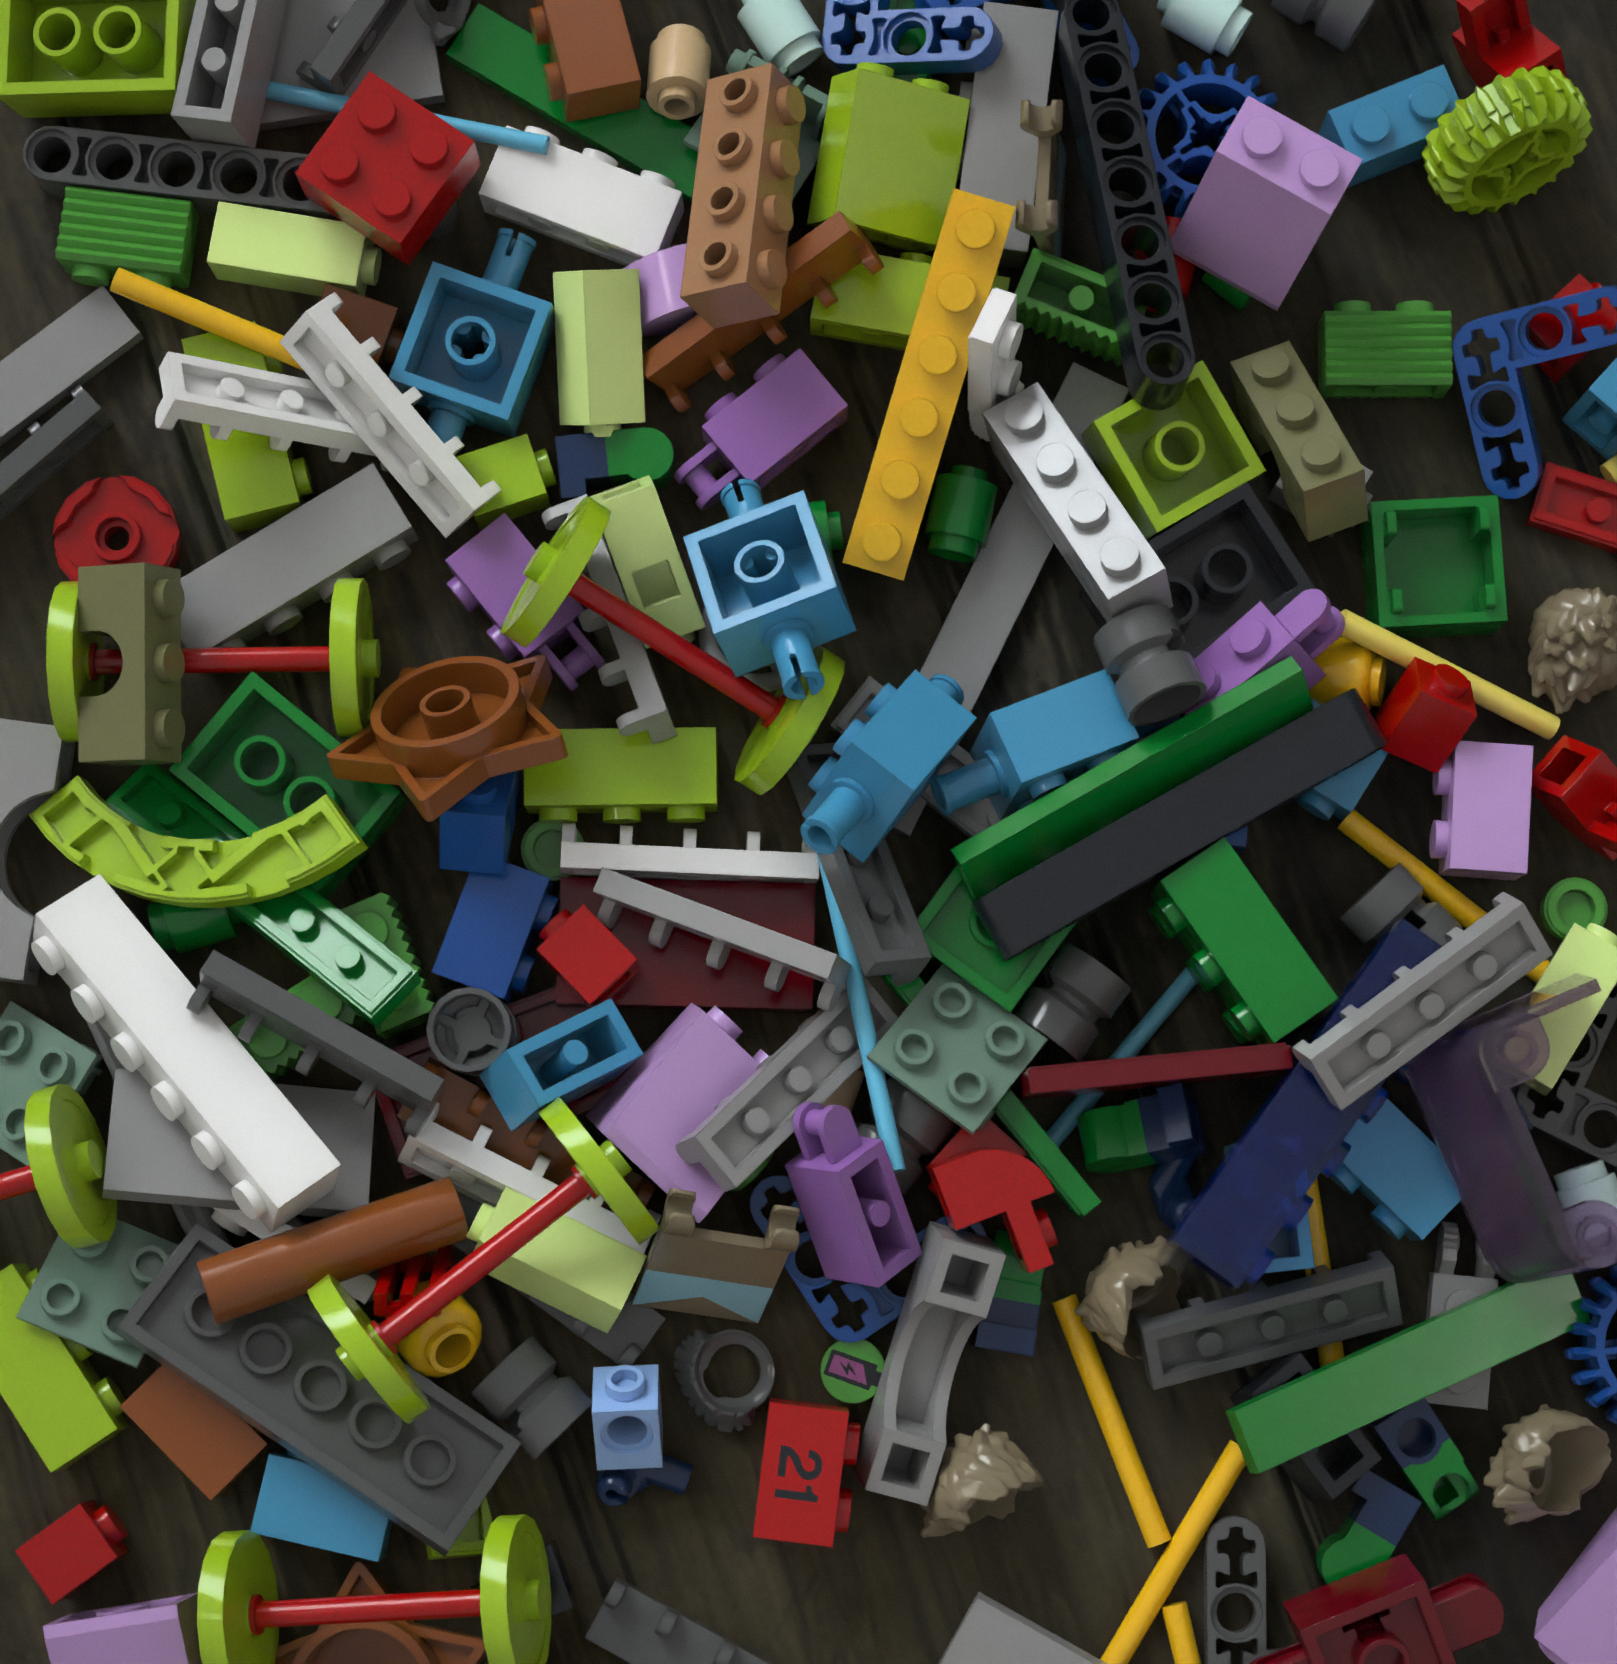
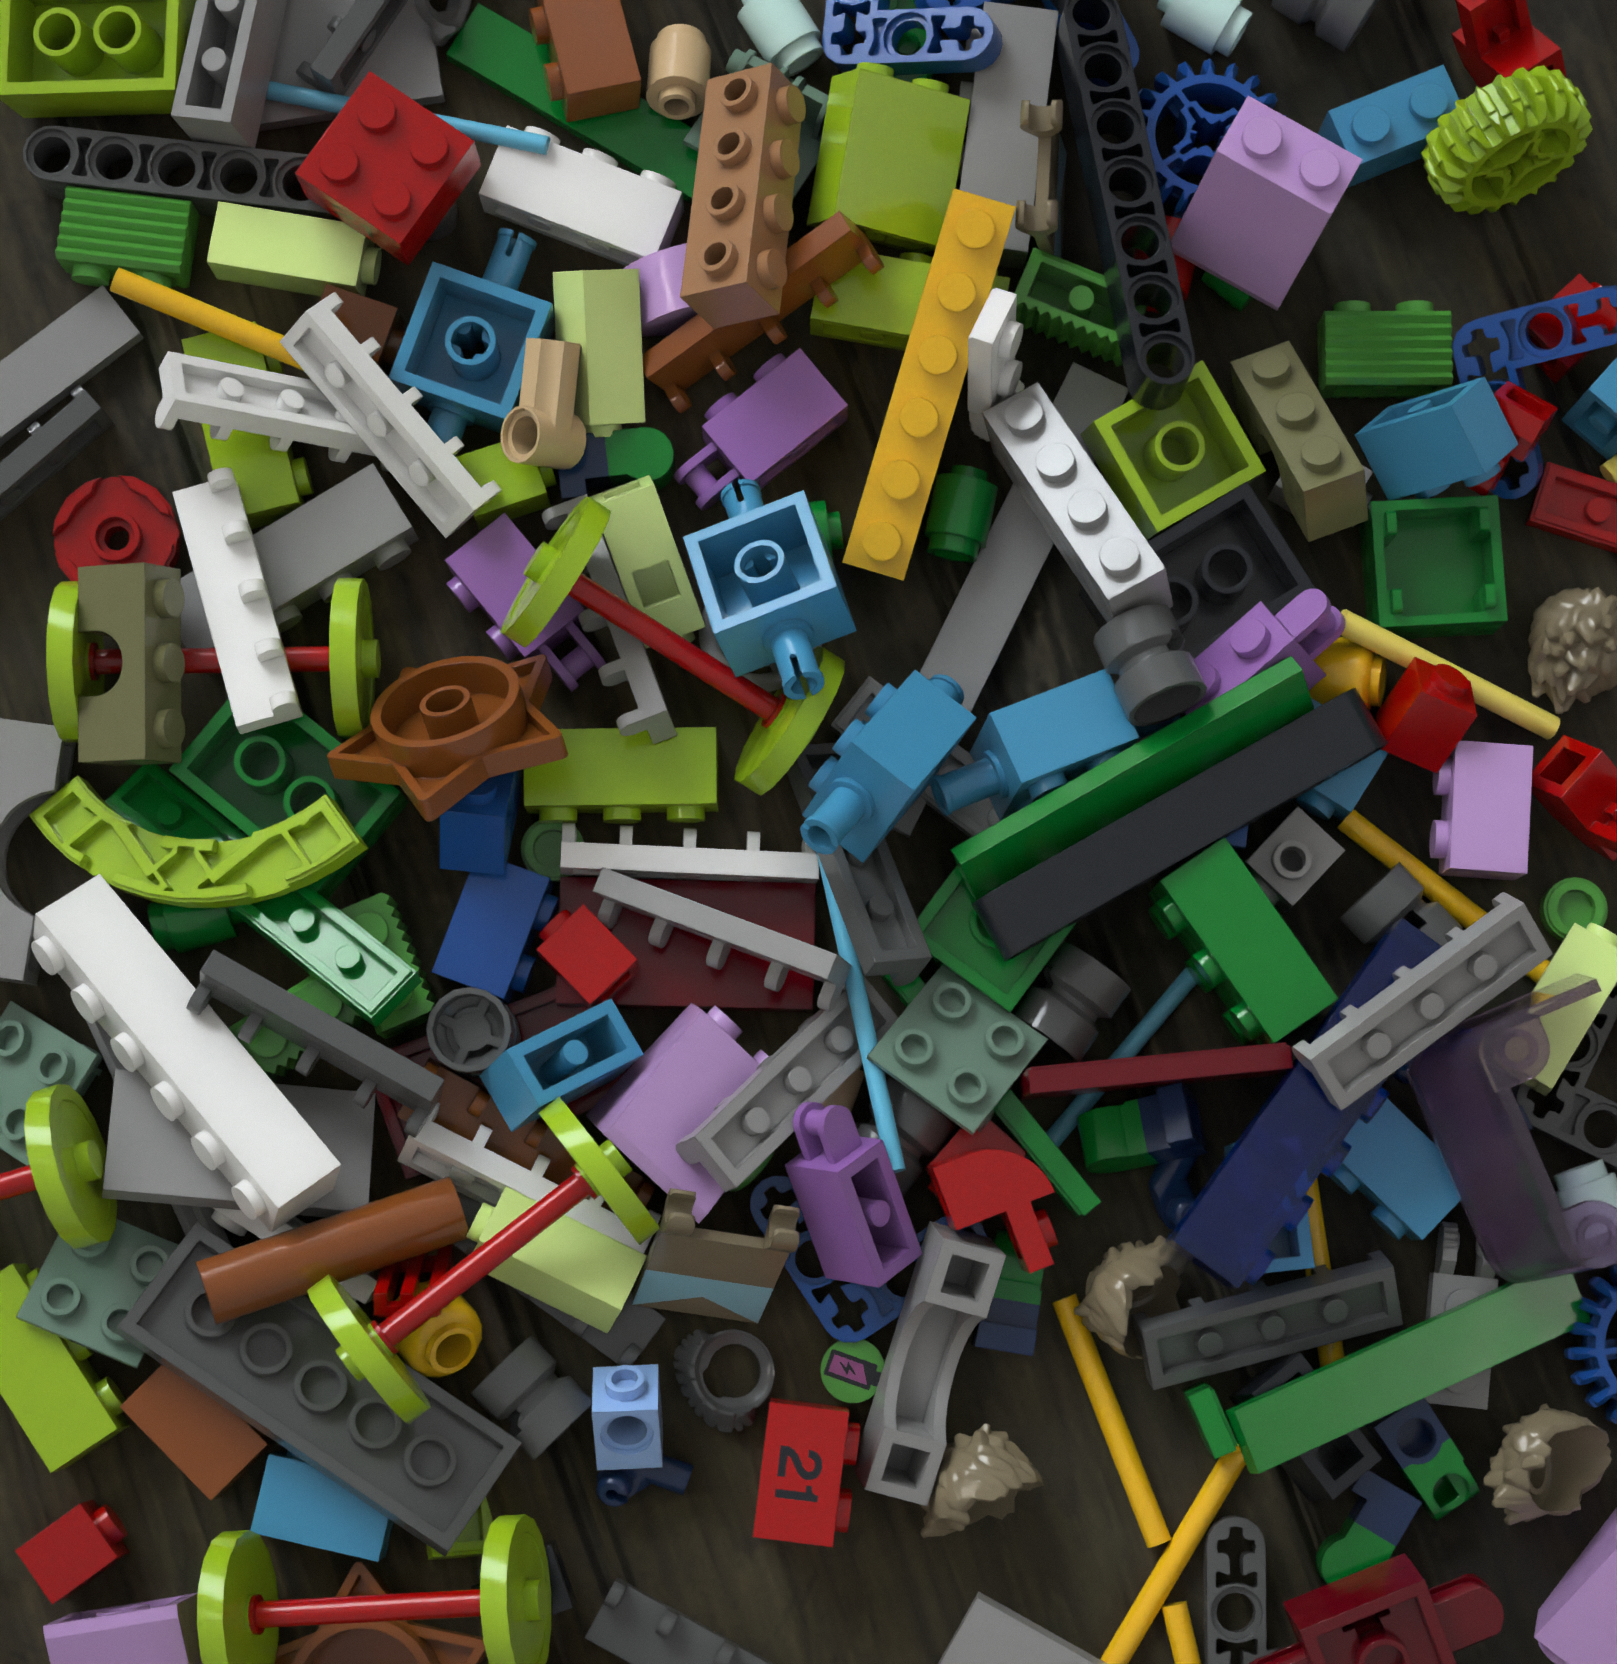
(237, 602): none -> white hinge
(544, 424): none -> tan piece
(1210, 1419): none -> green tile
(1292, 859): none -> light grey brick
(1437, 441): none -> dark azure brick
(1528, 420): none -> red piece

